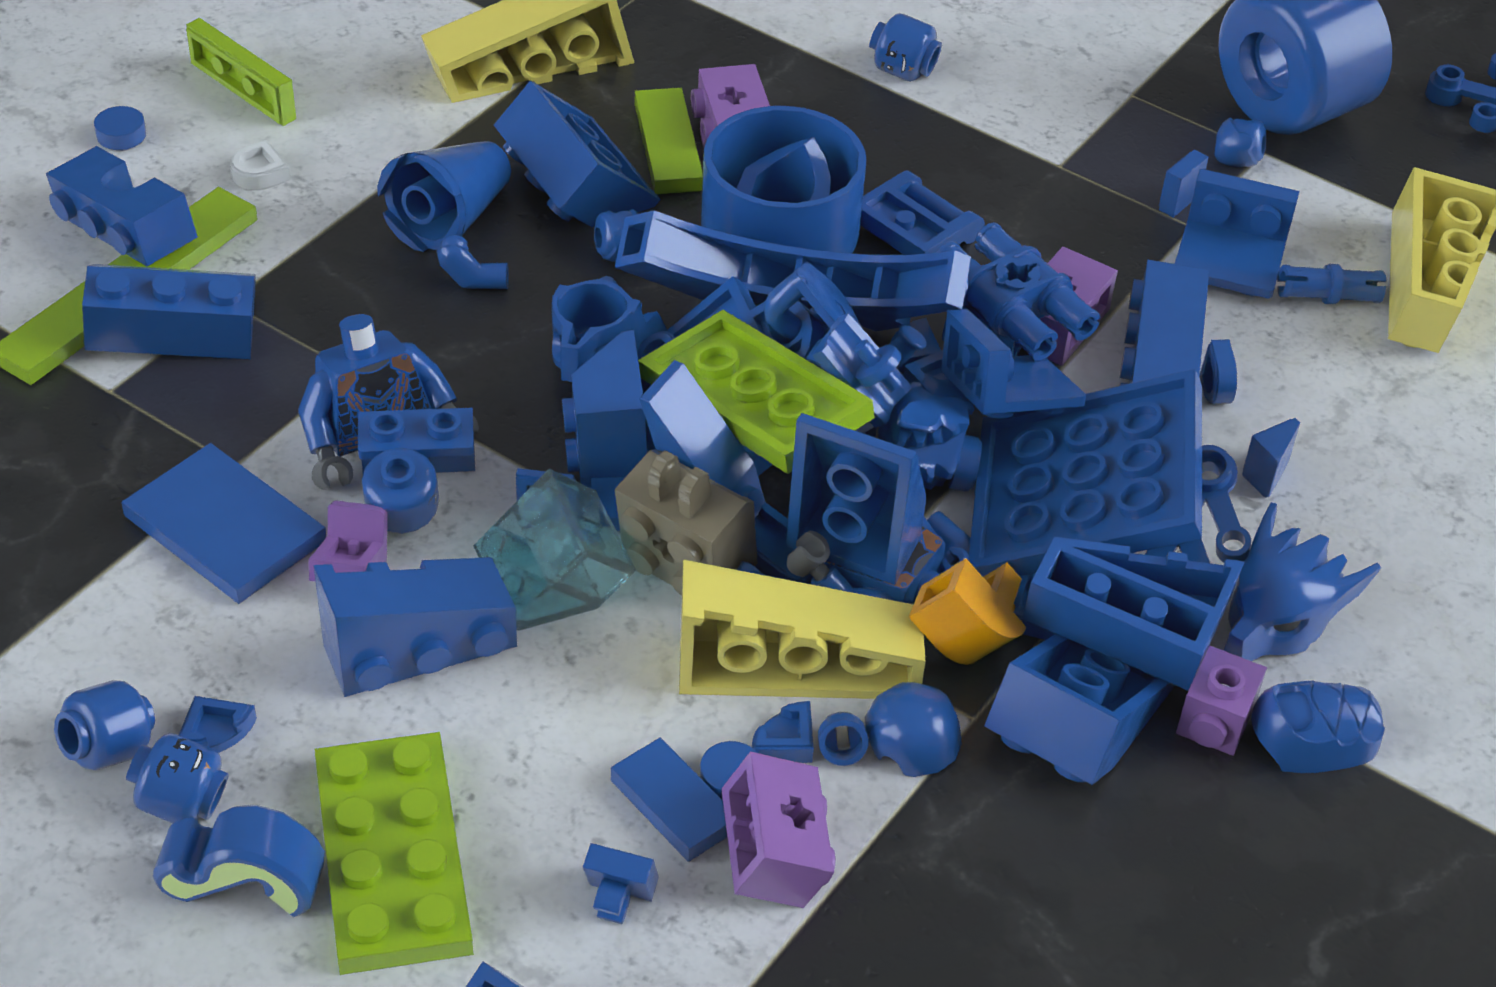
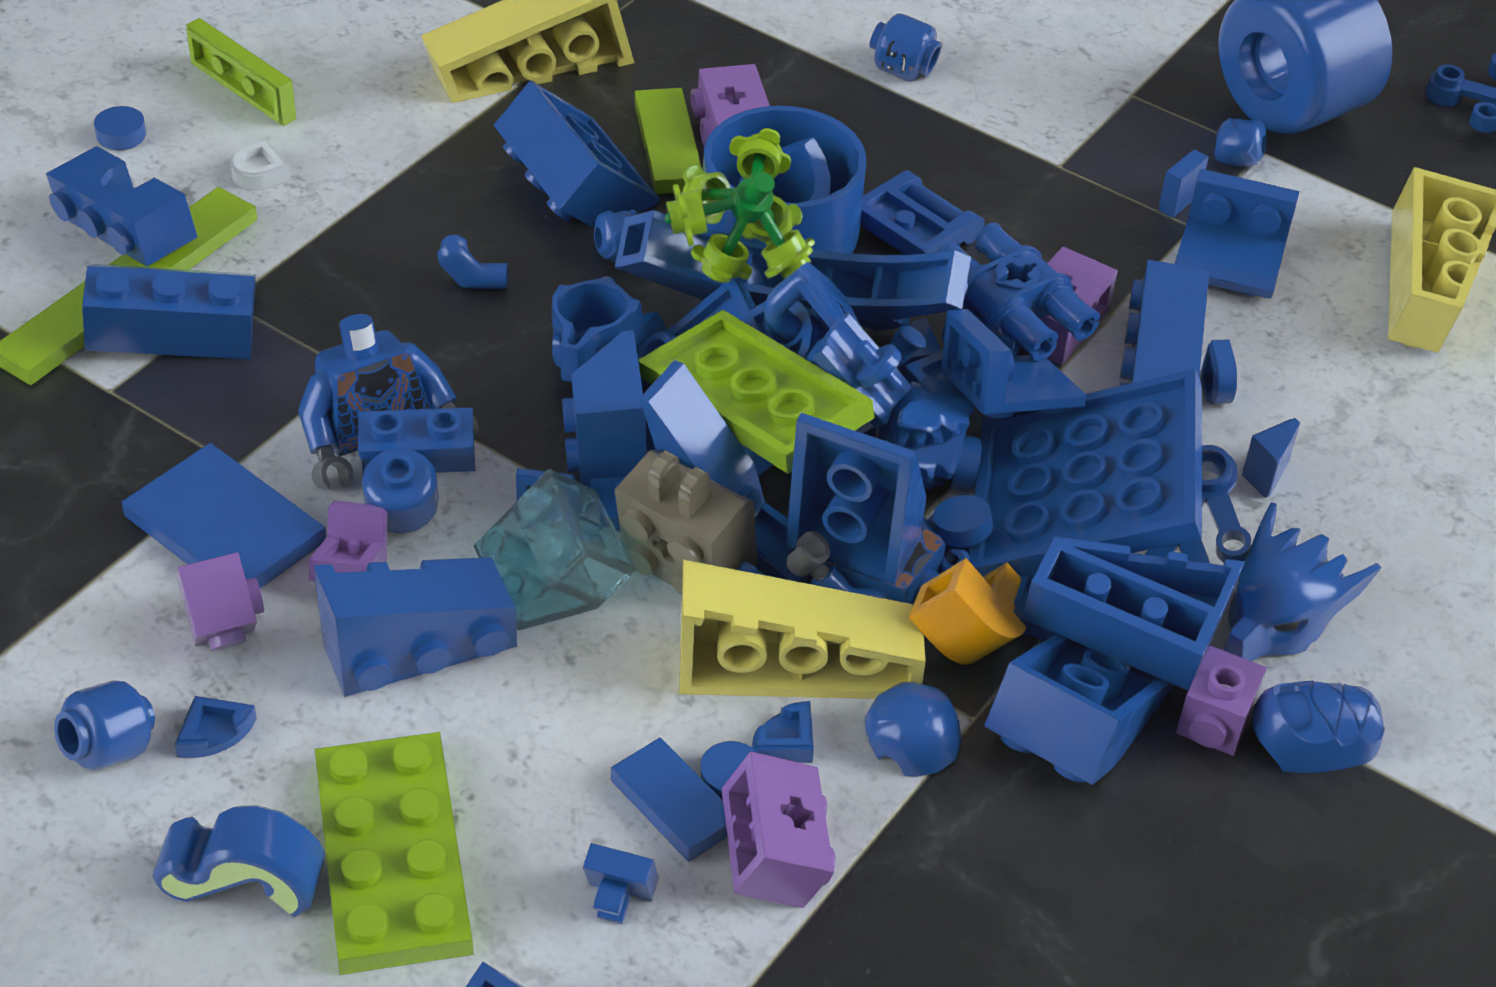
(177, 779): blue head -> none
(219, 601): none -> medium lavender brick
(441, 191): blue cone -> none
(753, 204): none -> lime plant
(856, 734): blue hinge -> none
(963, 520): none -> blue tile
(1331, 283): blue pin -> none

